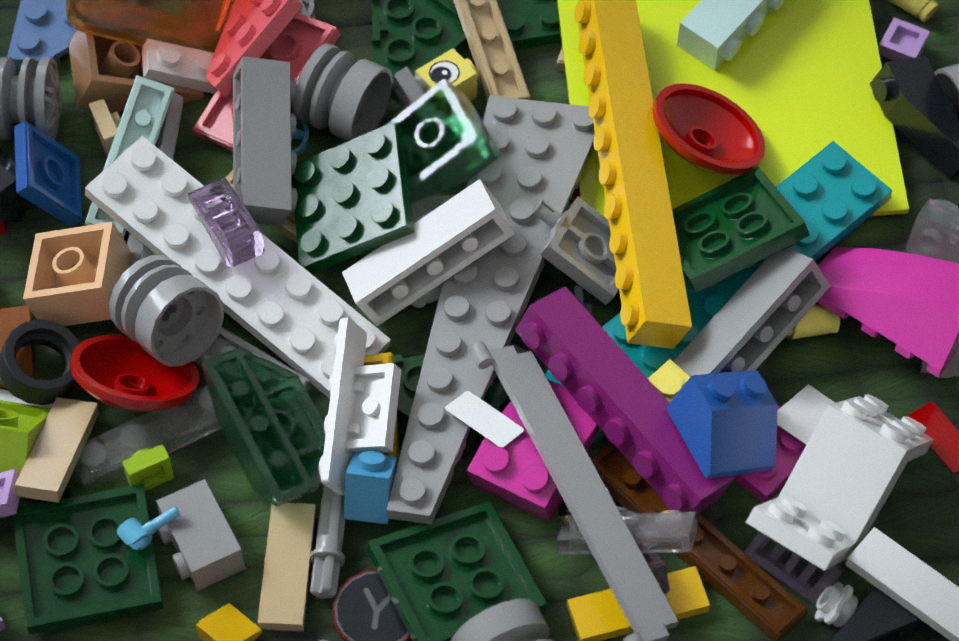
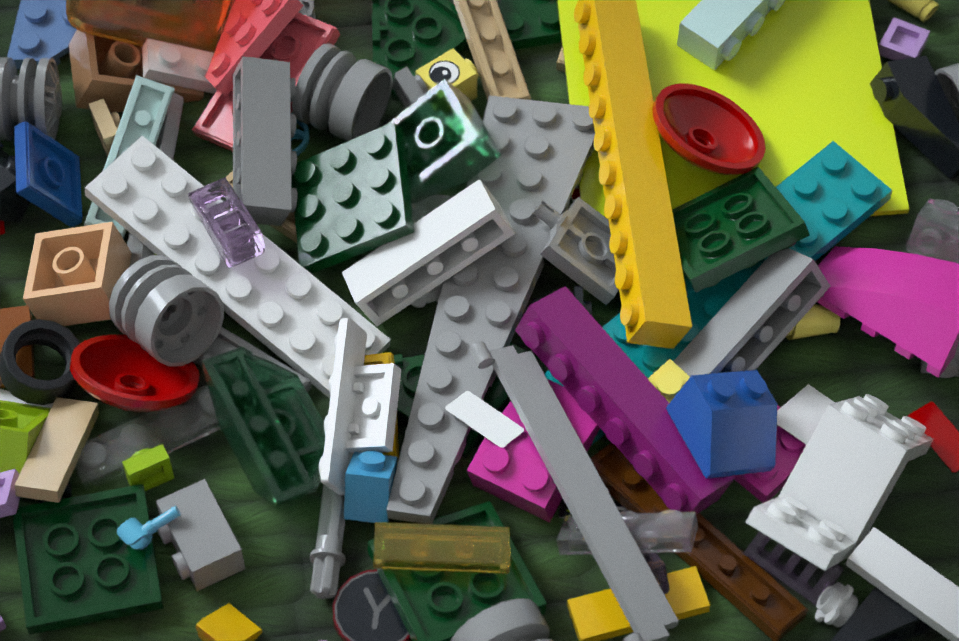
(287, 567): tan tile -> none
(441, 547): none -> clear yellow tile

